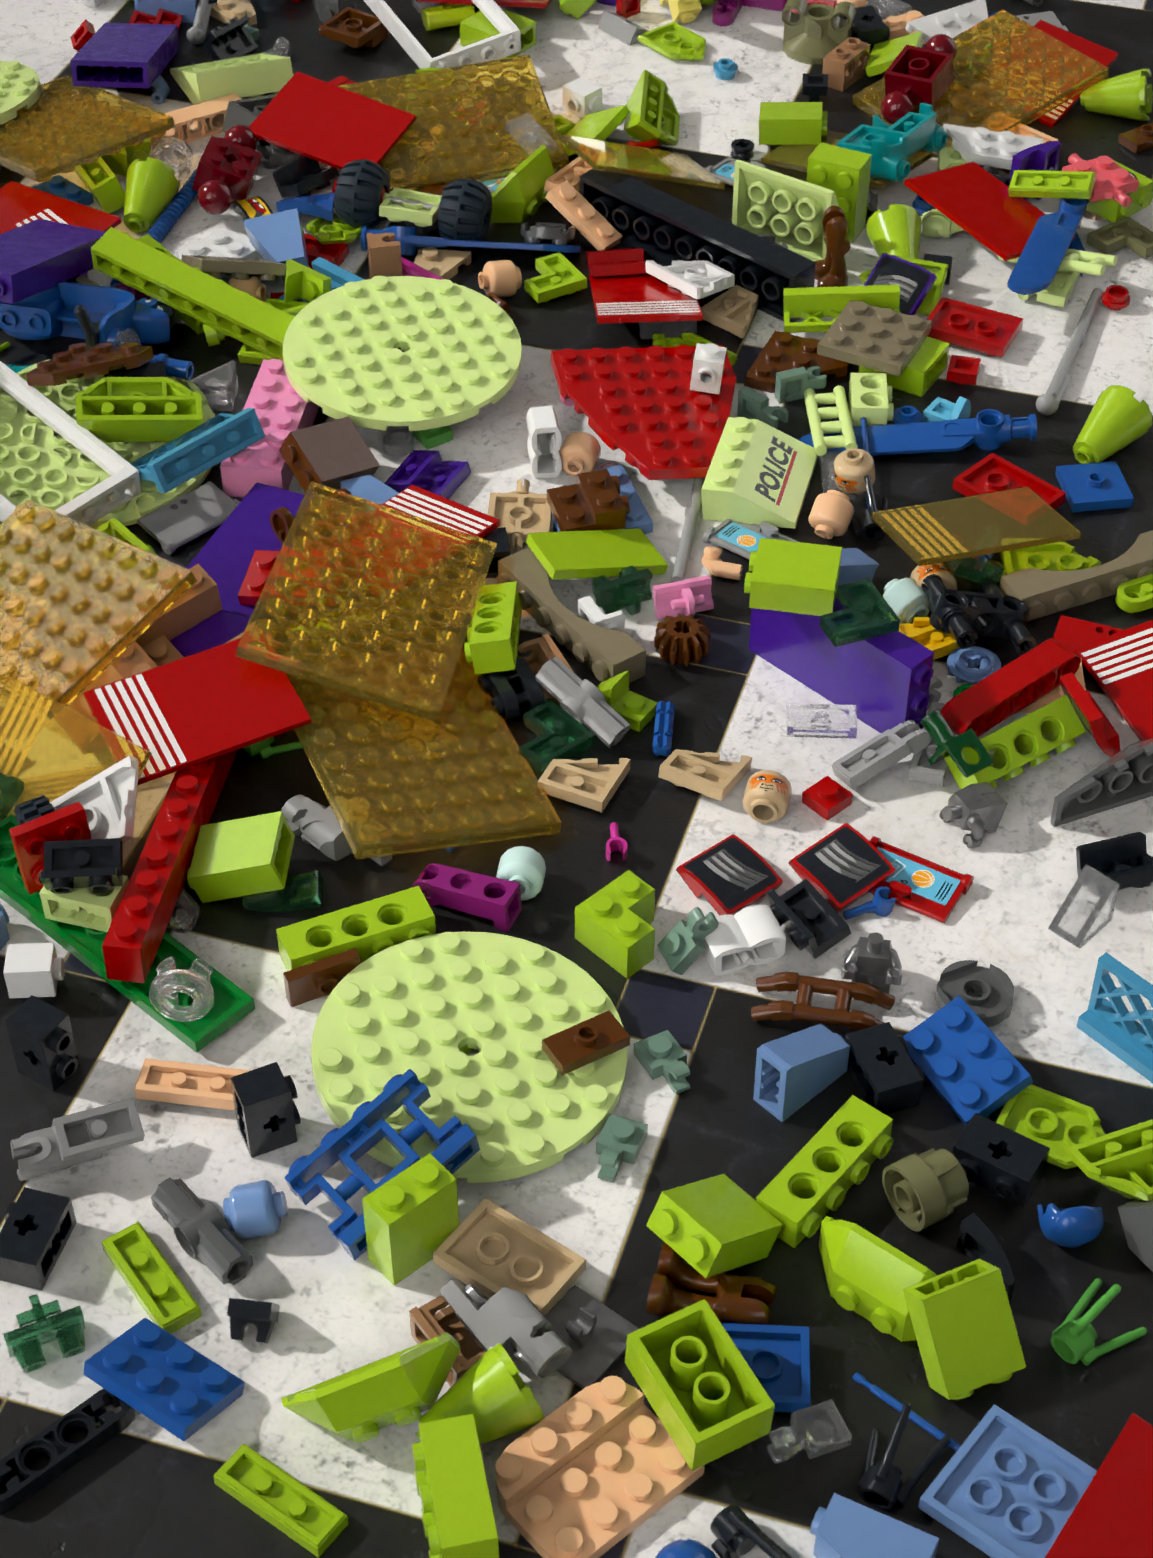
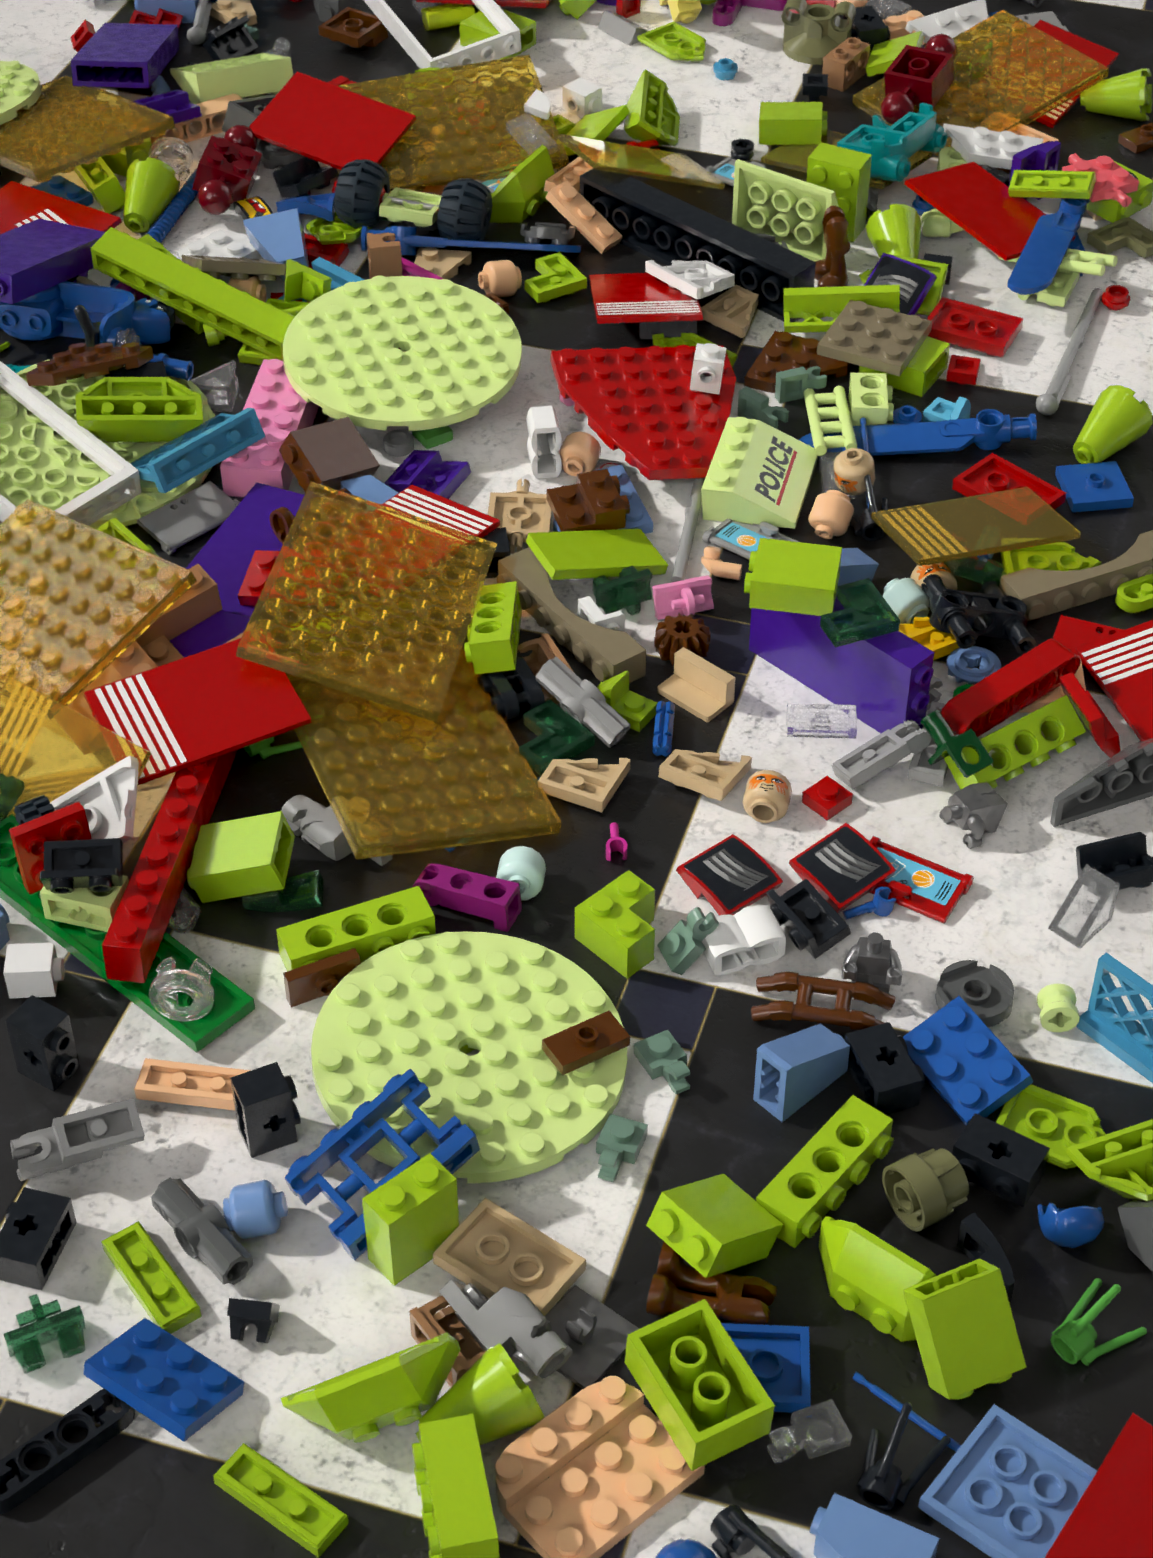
(174, 104): none -> dark purple slope
(538, 105): none -> white tile
(616, 262): red slope -> none
(698, 686): none -> tan panel
(1058, 1008): none -> yellowish green wheel

